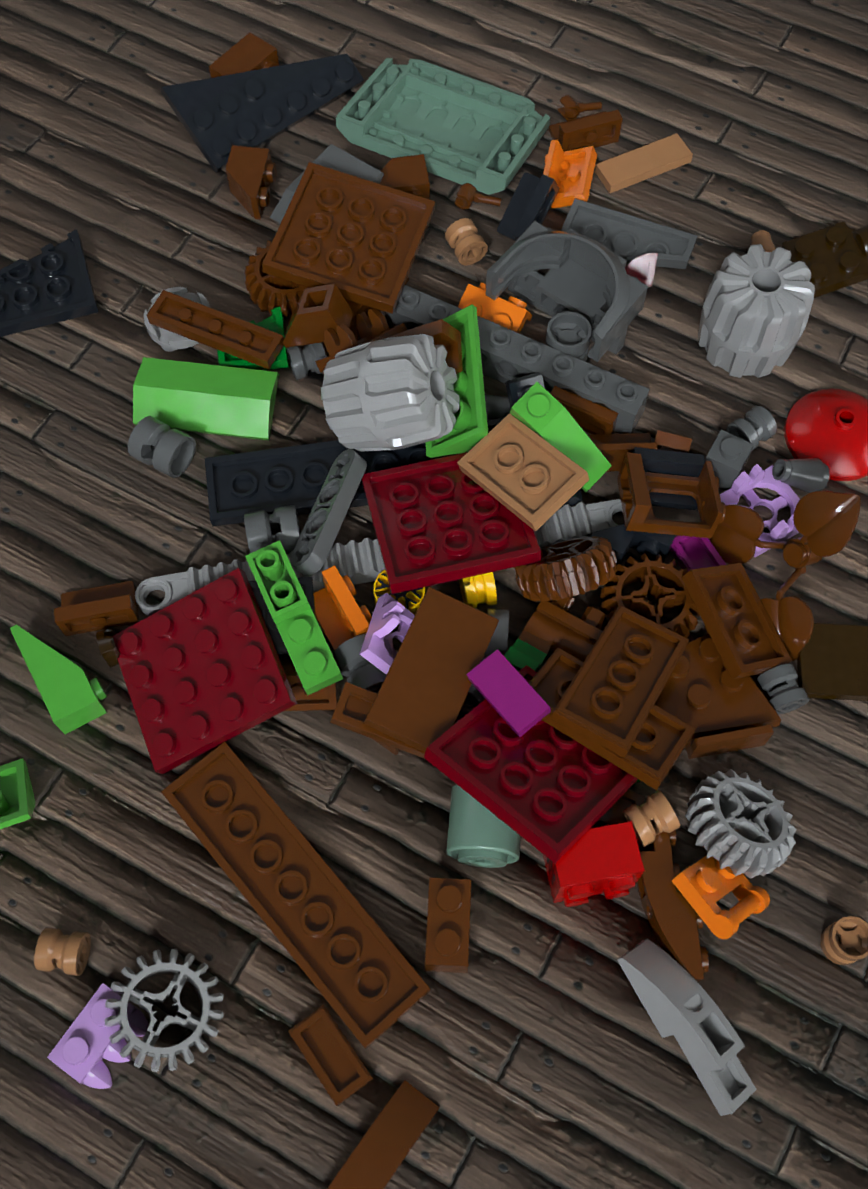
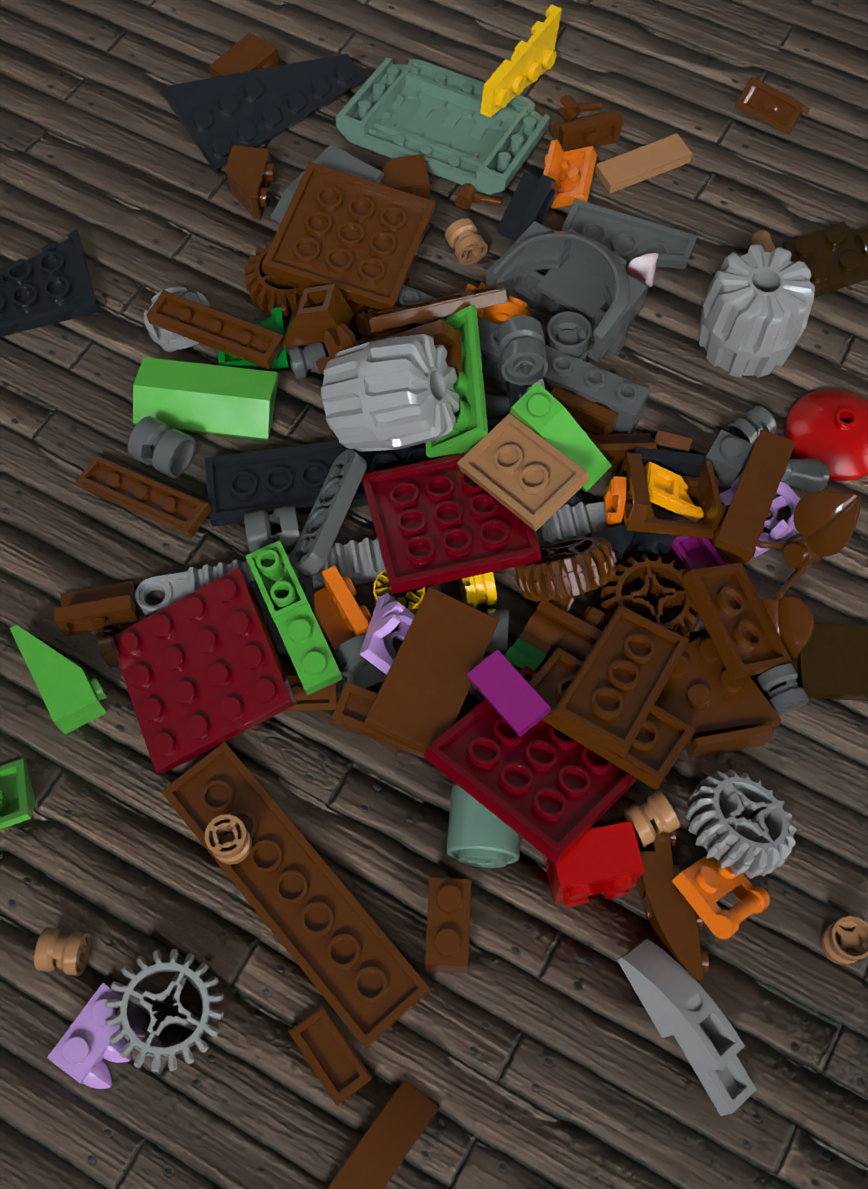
(144, 495): none -> reddish brown tile
(234, 845): none -> medium nougat wheel
(434, 308): none -> reddish brown tile
(522, 350): none -> dark grey wheel
(525, 66): none -> yellow wing
(615, 501): none -> orange tile
(669, 492): none -> light orange tile
(754, 494): none -> reddish brown tile
(771, 105): none -> reddish brown panel

